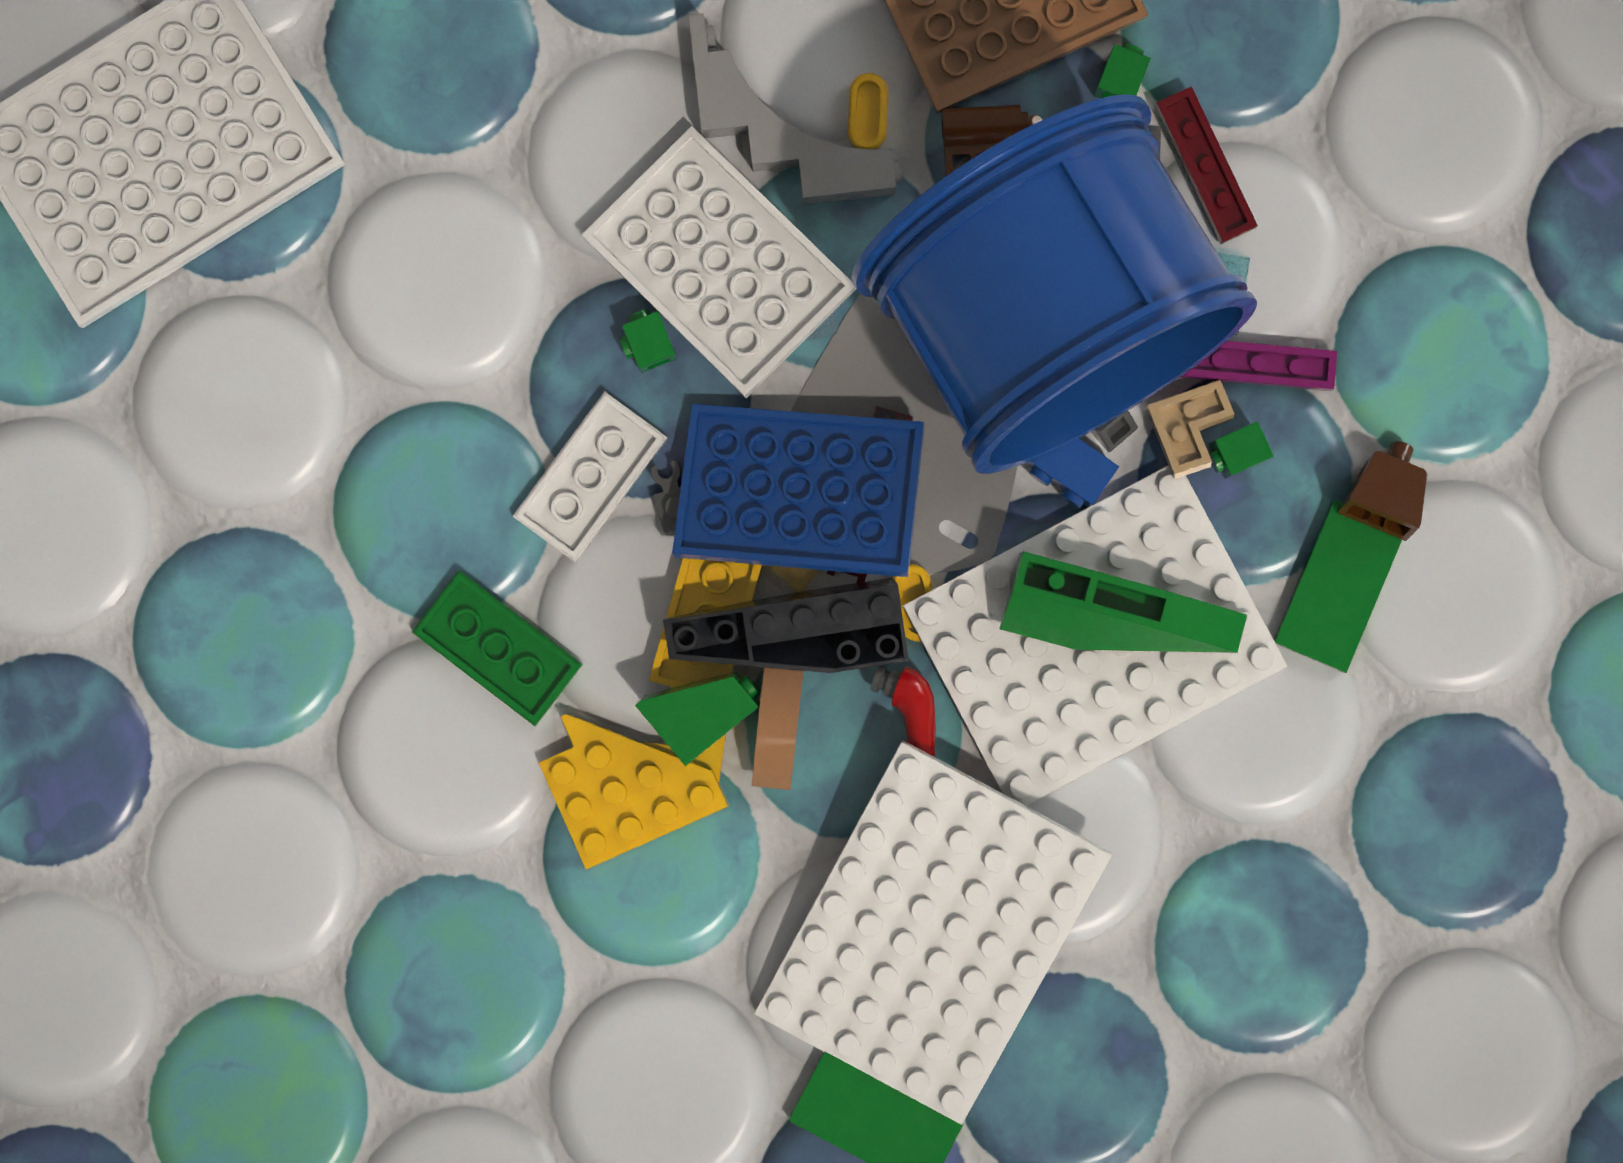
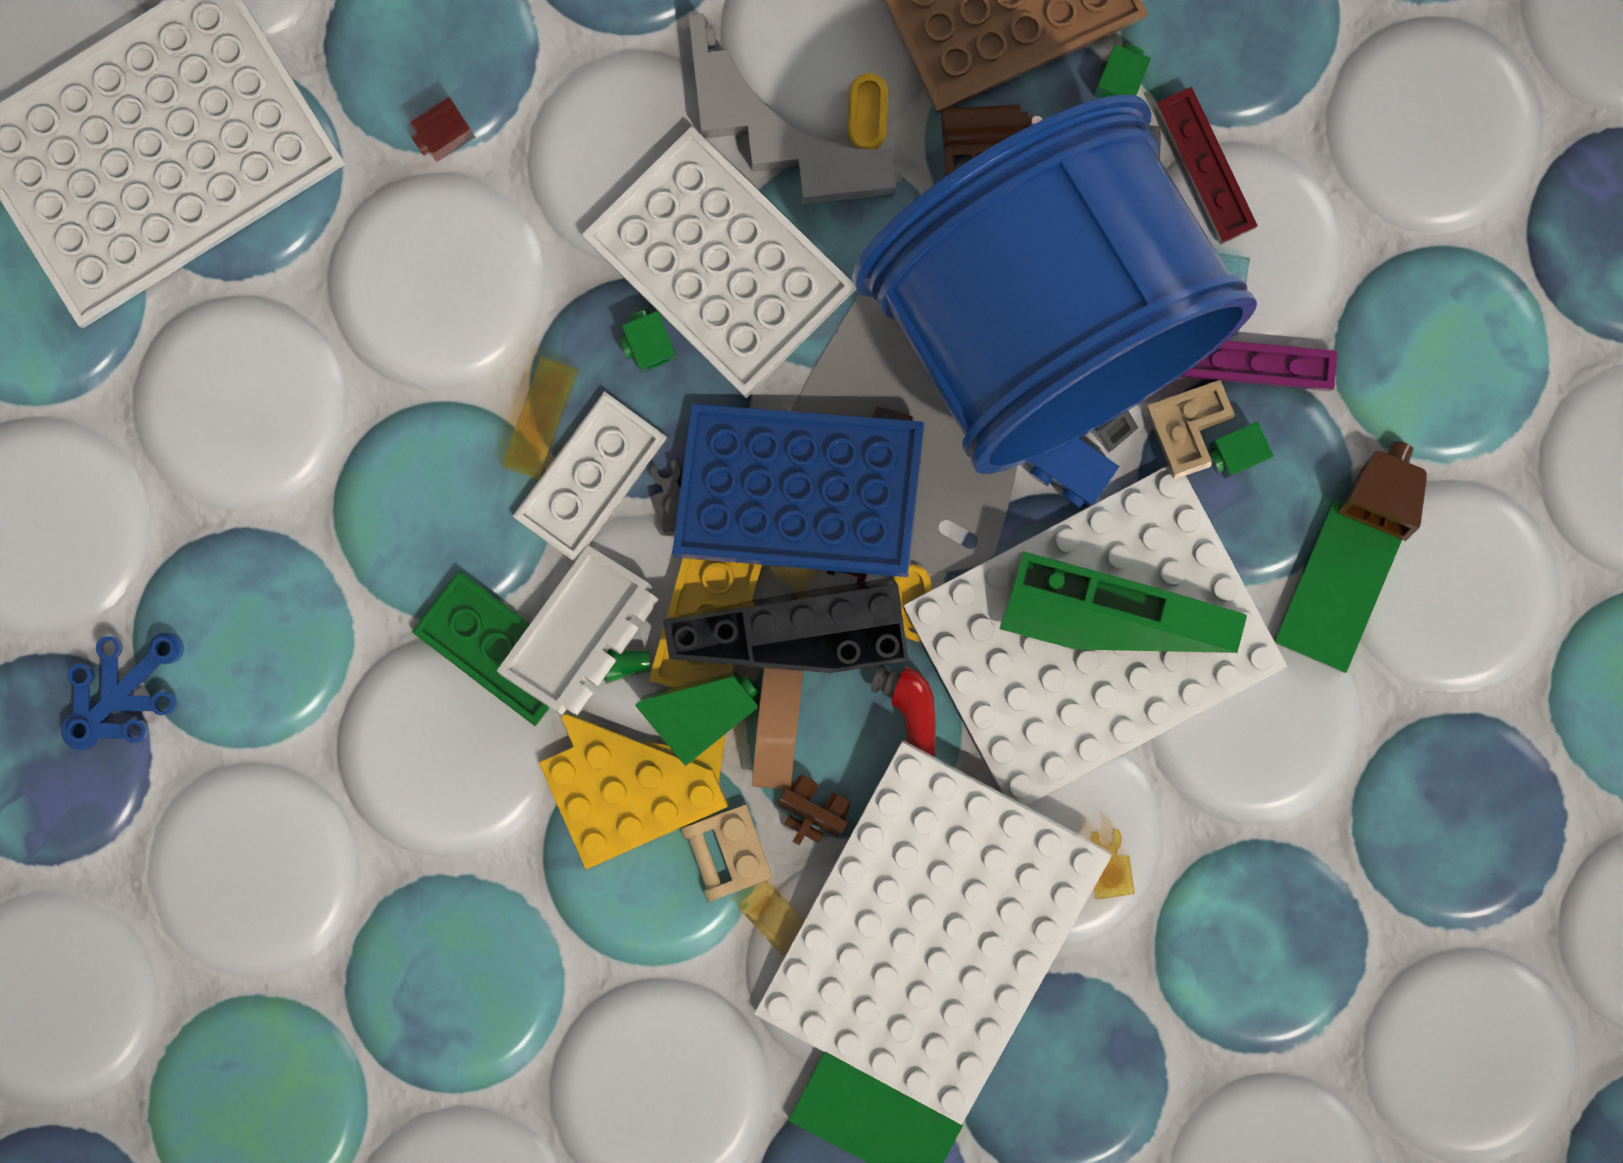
(116, 695): none -> blue plant
(441, 130): none -> clear red brick
(540, 418): none -> clear yellow plate
(576, 630): none -> white hinge
(627, 664): none -> green cone
(739, 847): none -> tan plate
(772, 917): none -> clear yellow tile
(829, 819): none -> reddish brown hips
(1117, 875): none -> clear yellow plate

